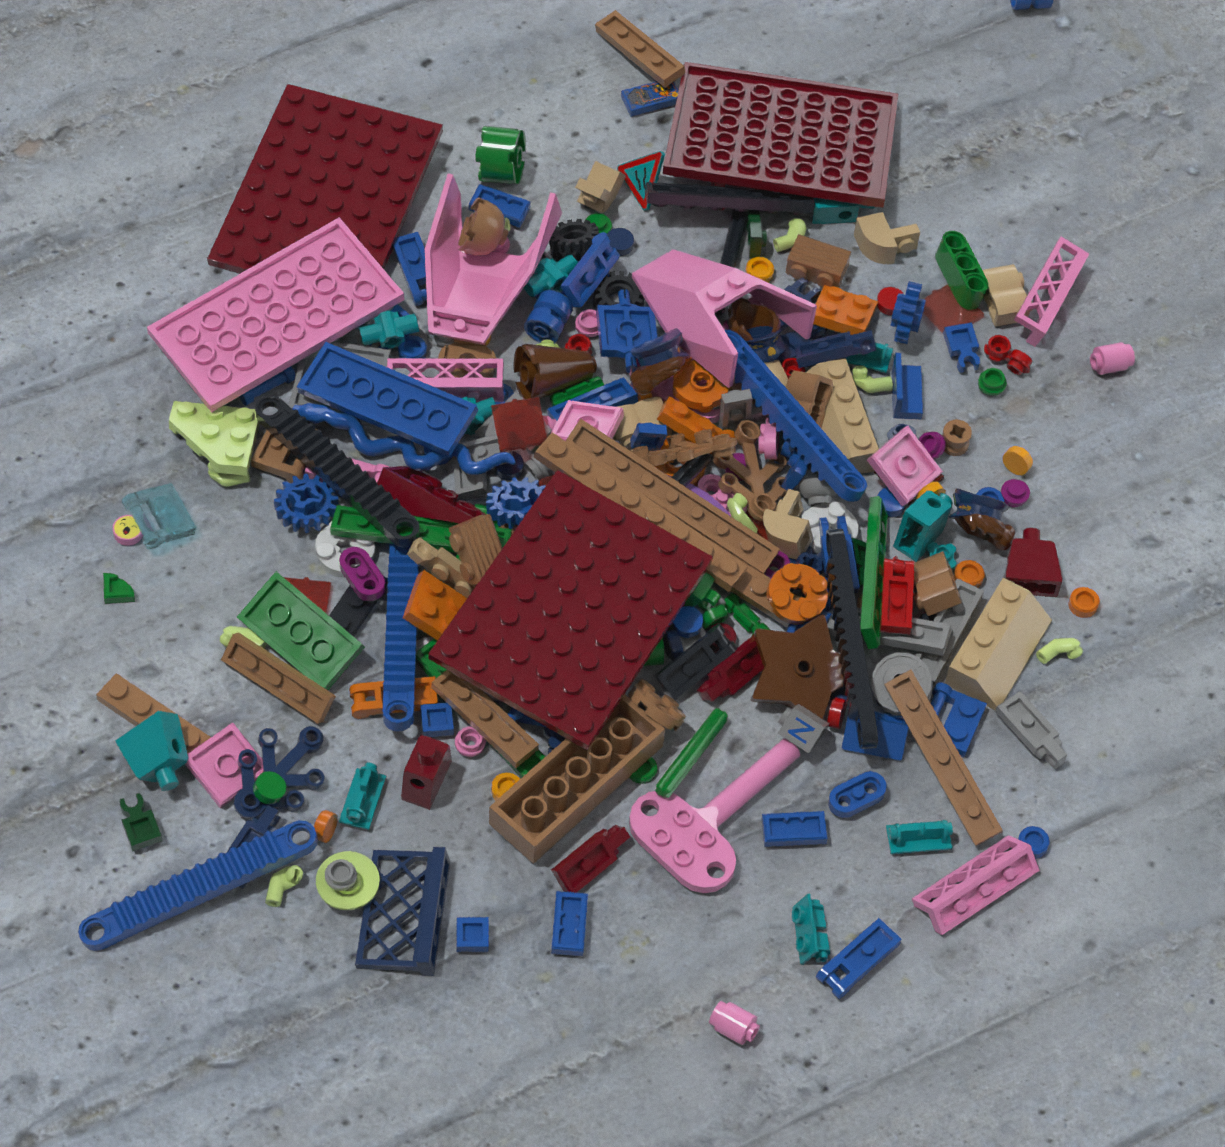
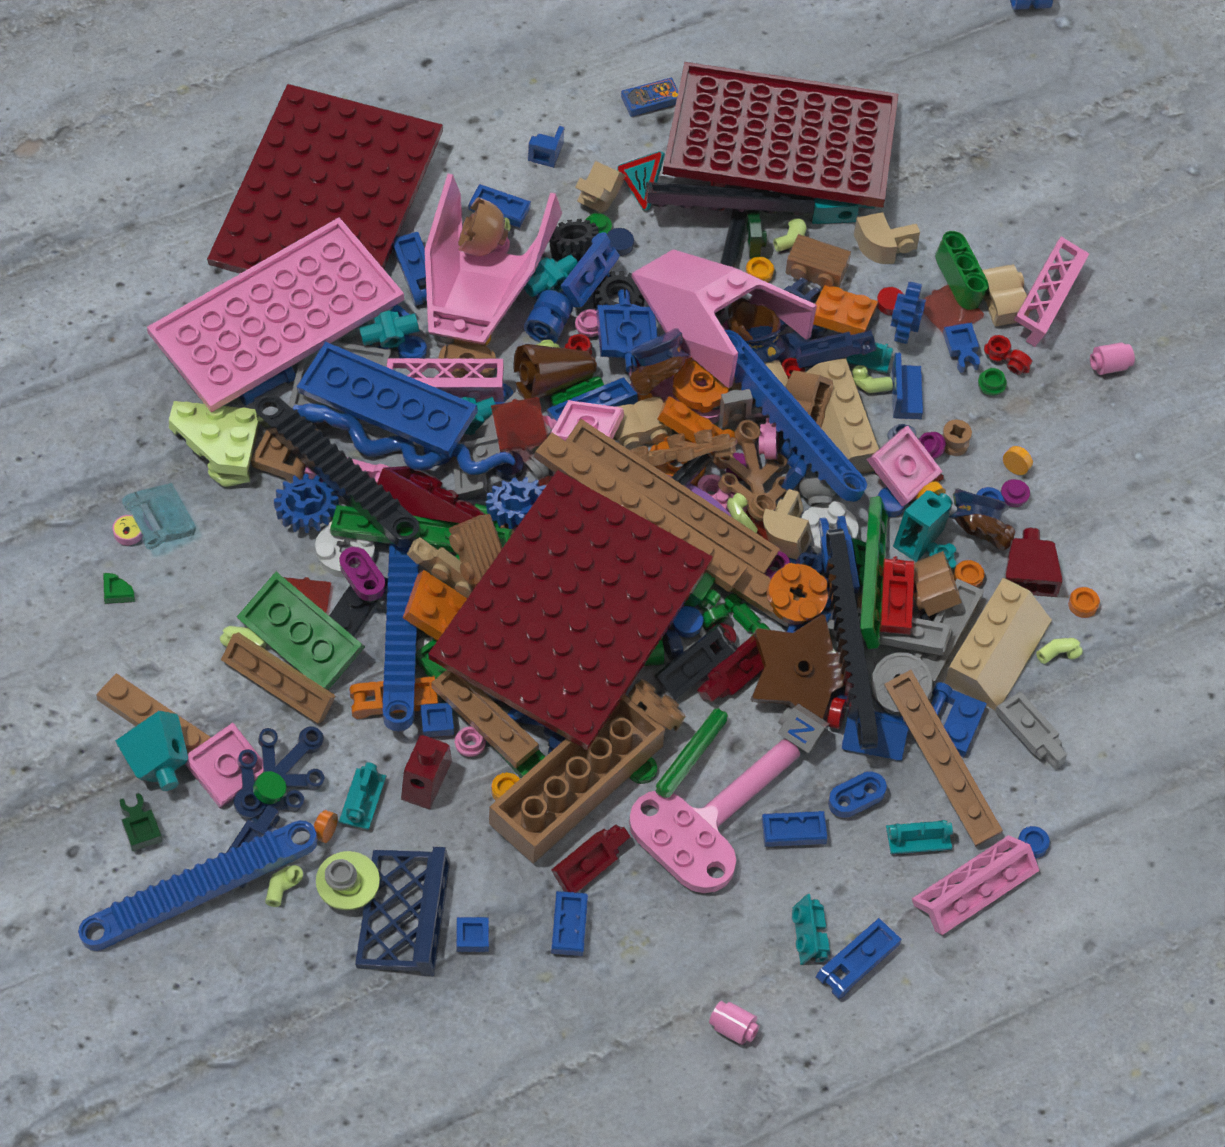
(501, 155): green brick -> none
(546, 149): none -> blue panel
(640, 48): medium nougat plate -> none
(649, 435): blue plate -> none

